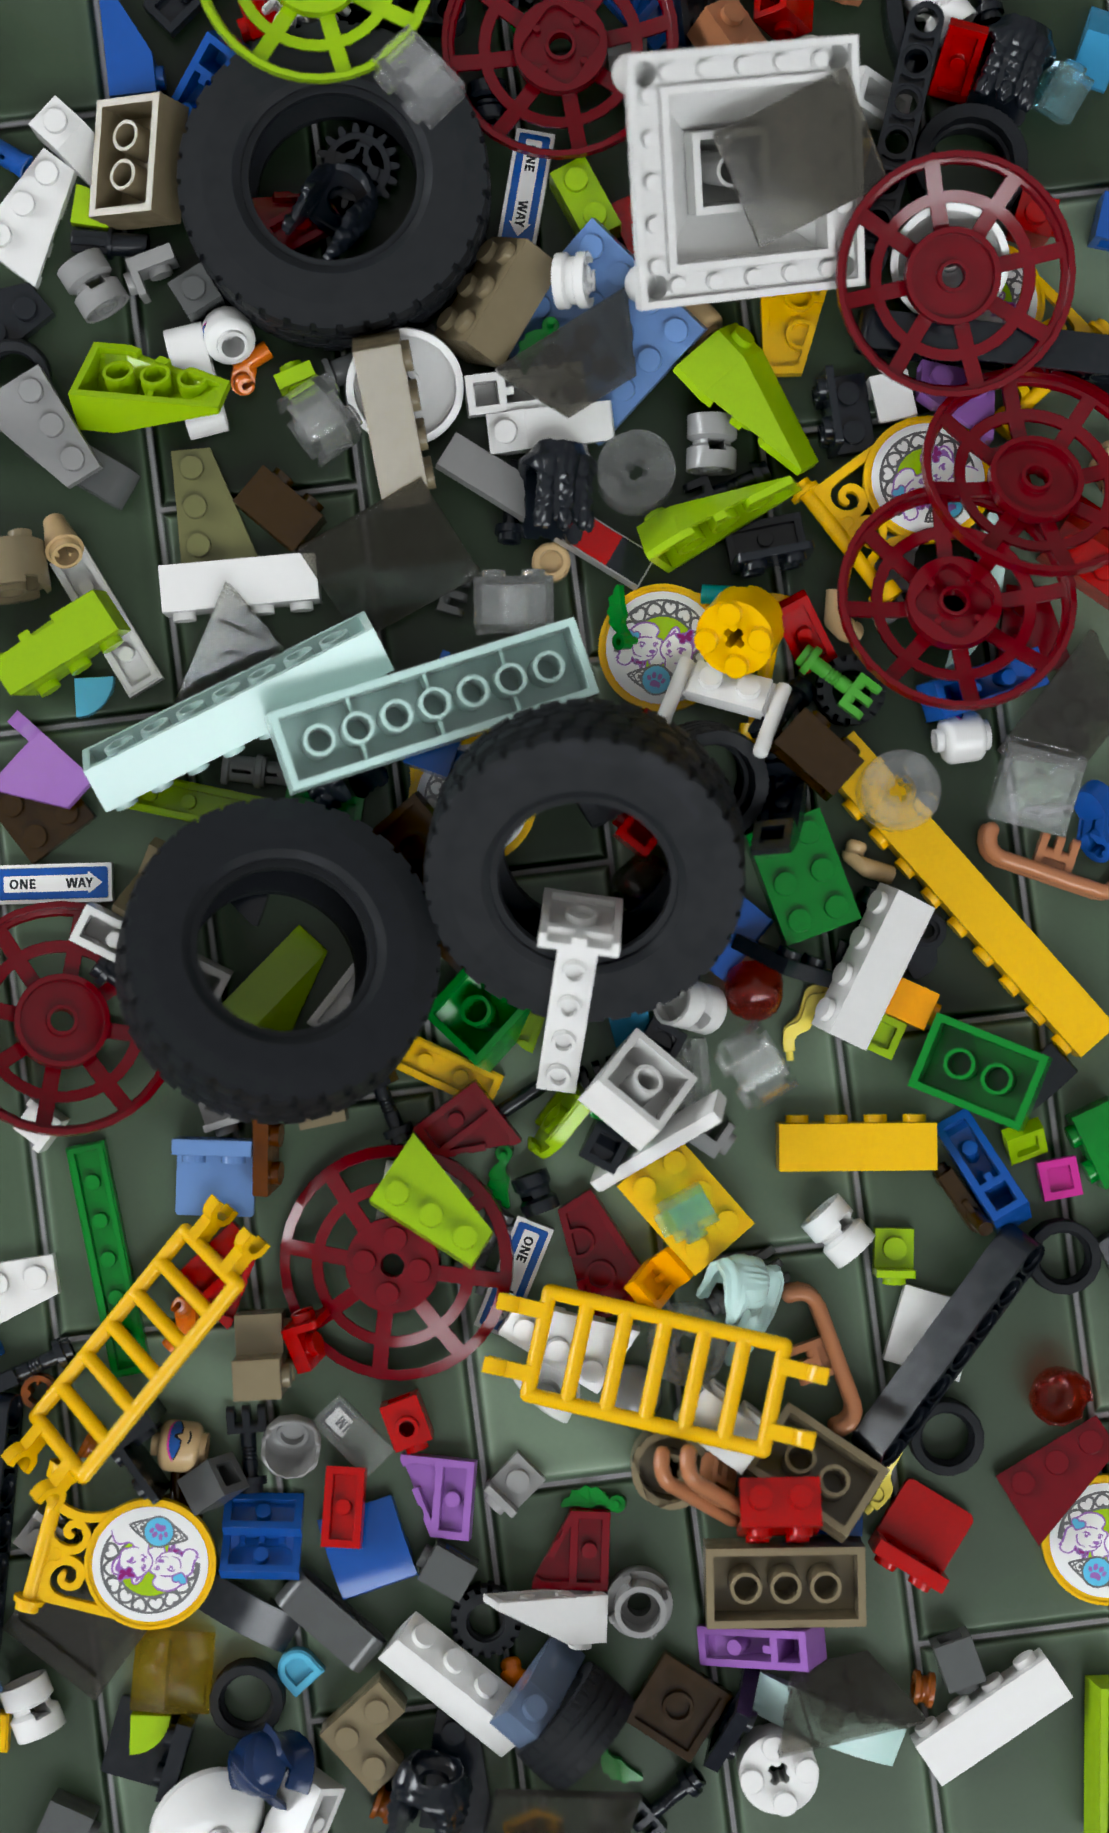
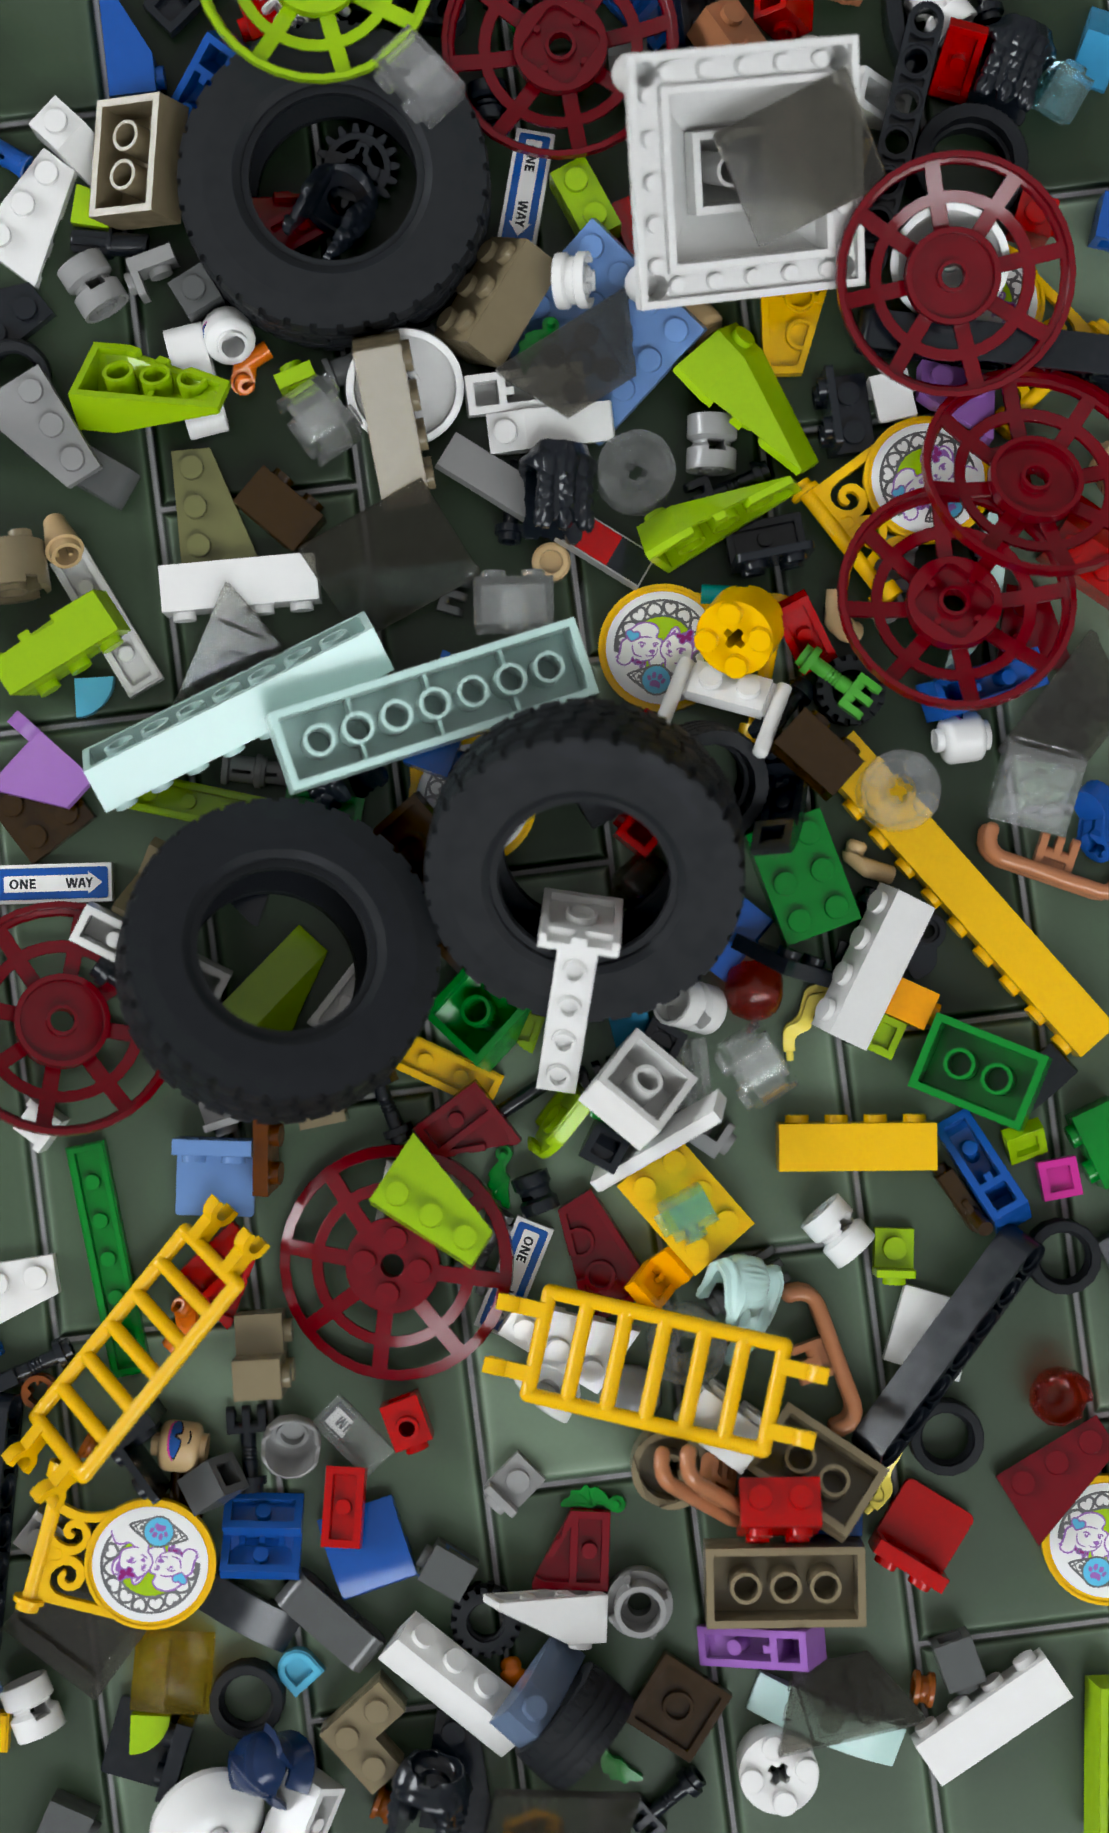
(303, 1340): red bracket -> none
(444, 1492): medium lavender wing -> none
(618, 615): green piece -> none
(734, 1720): black wing -> none

